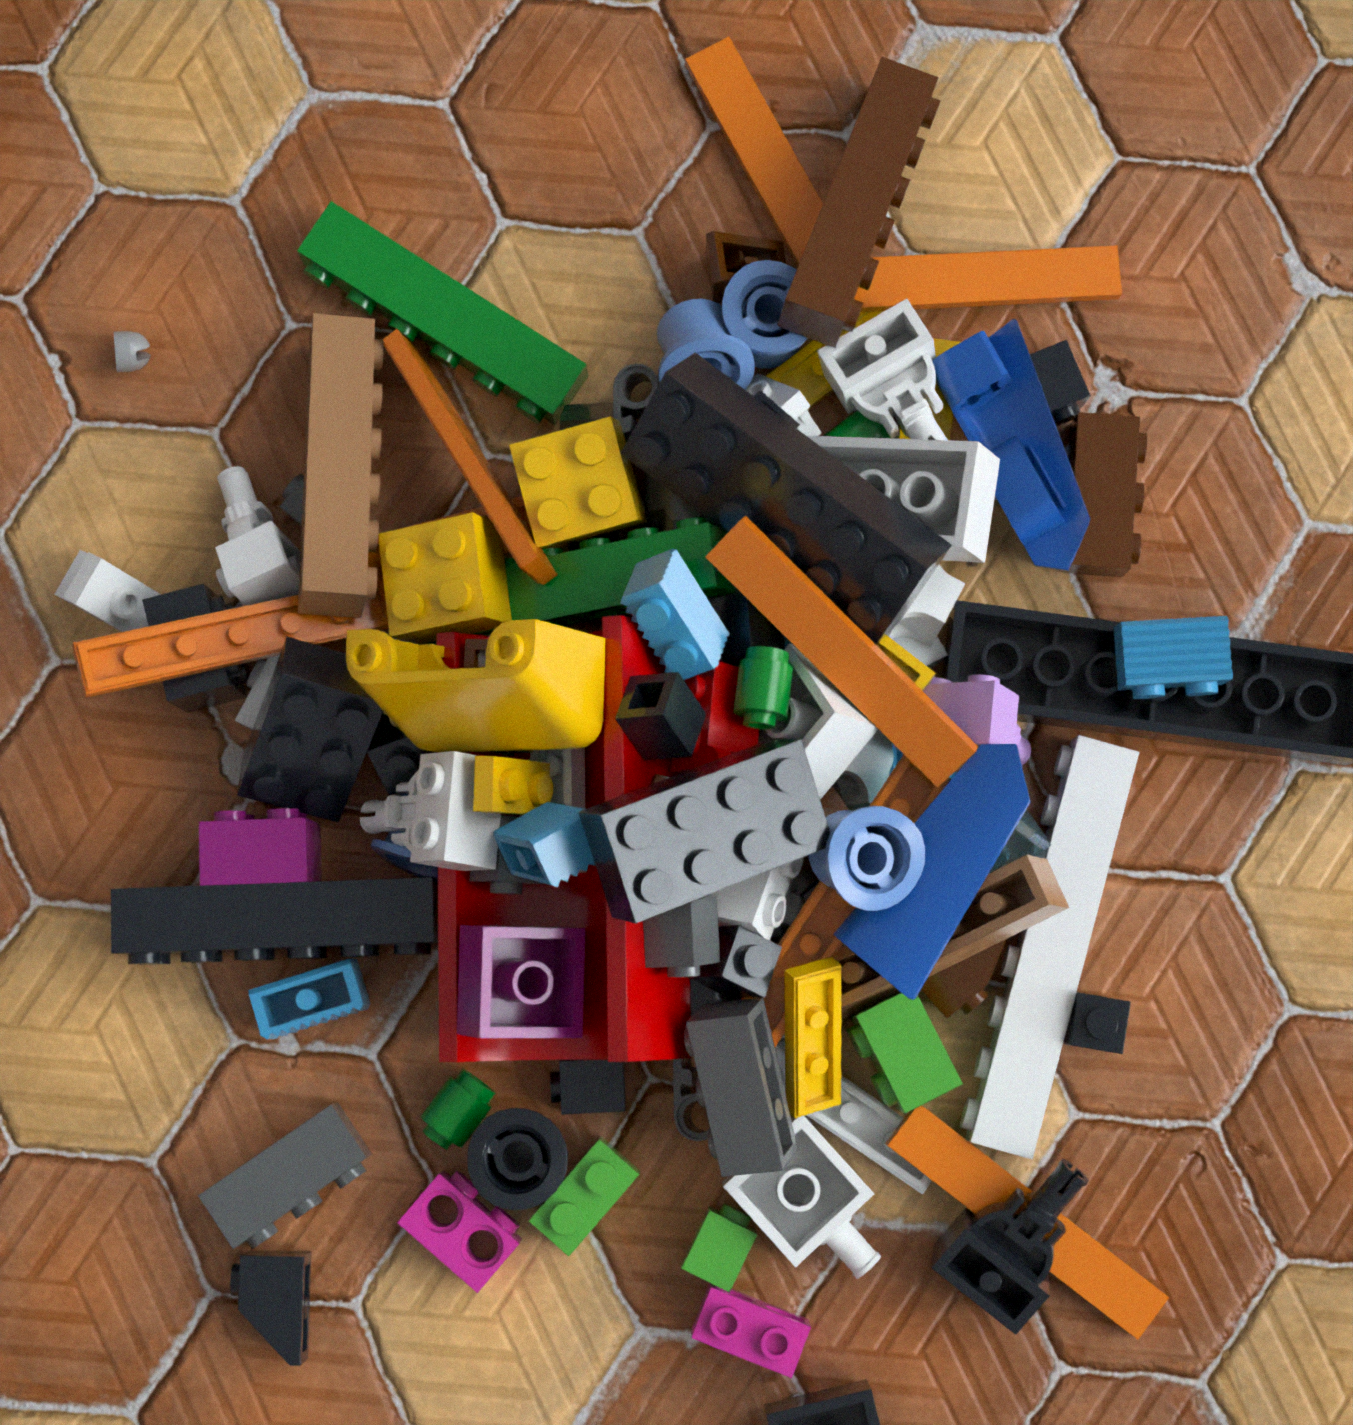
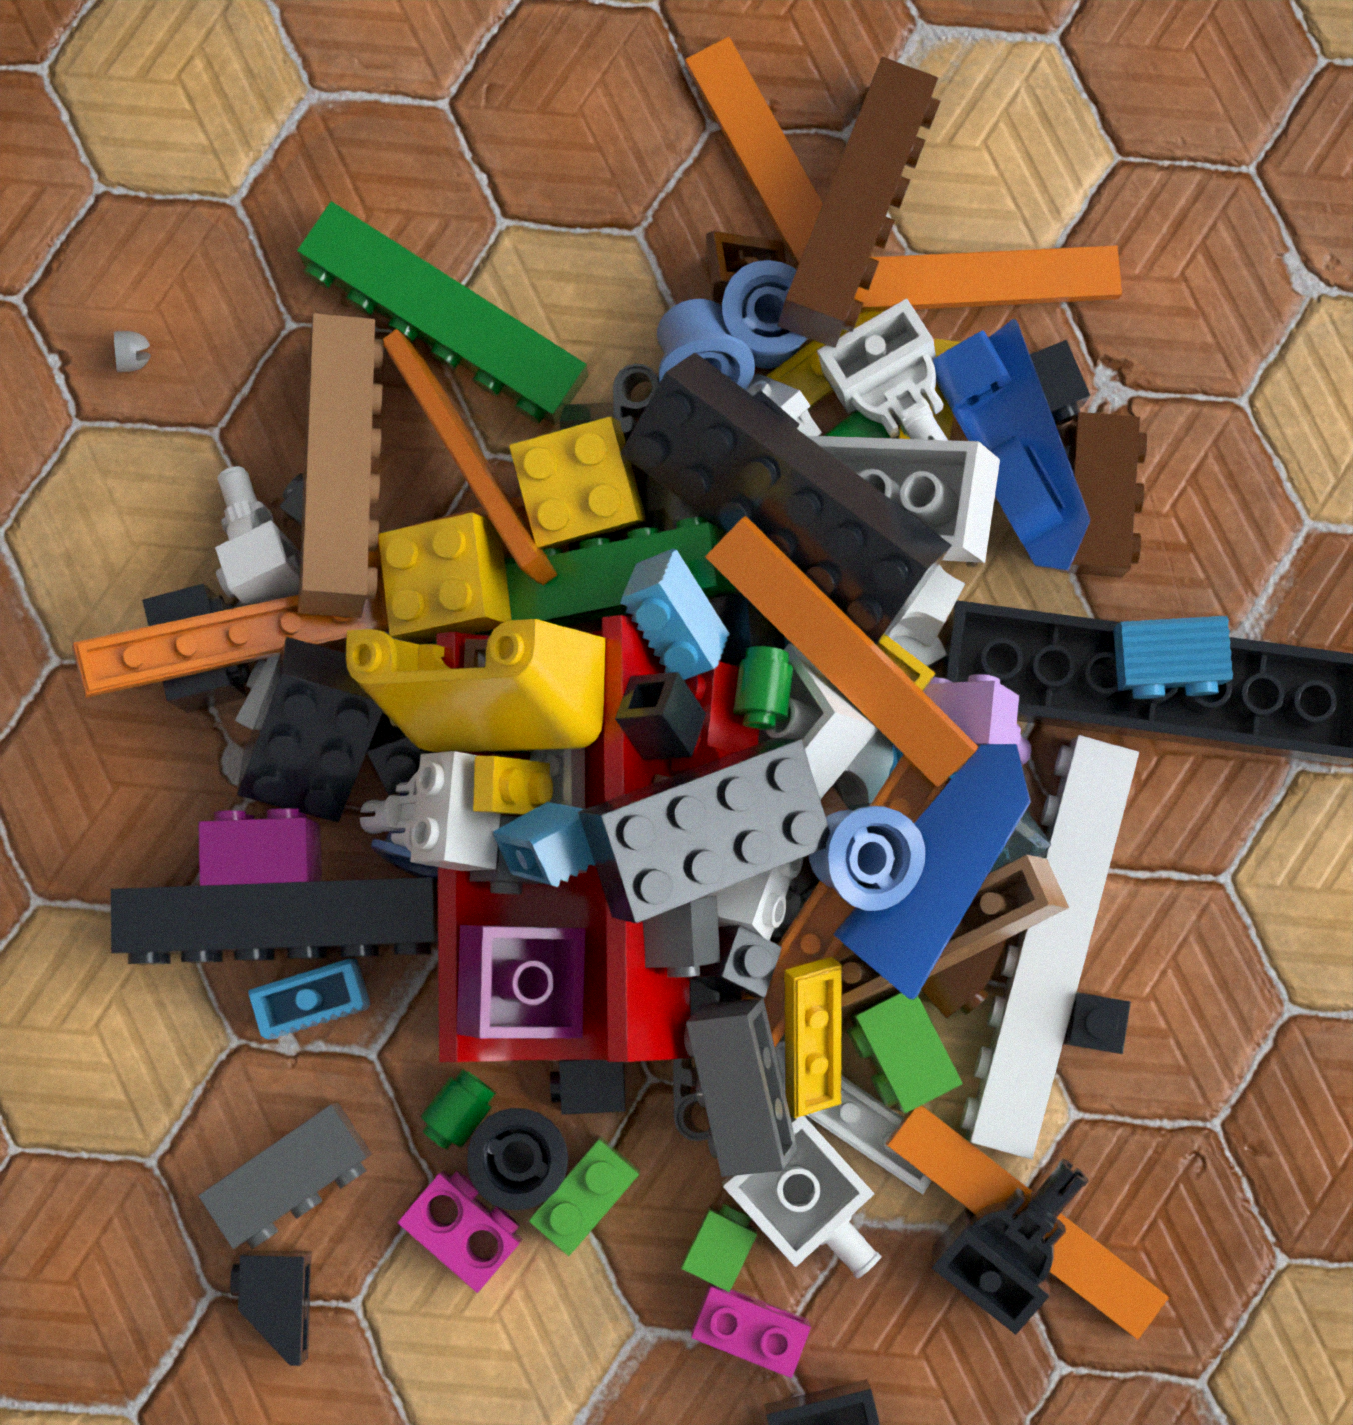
(105, 592): white brick -> none

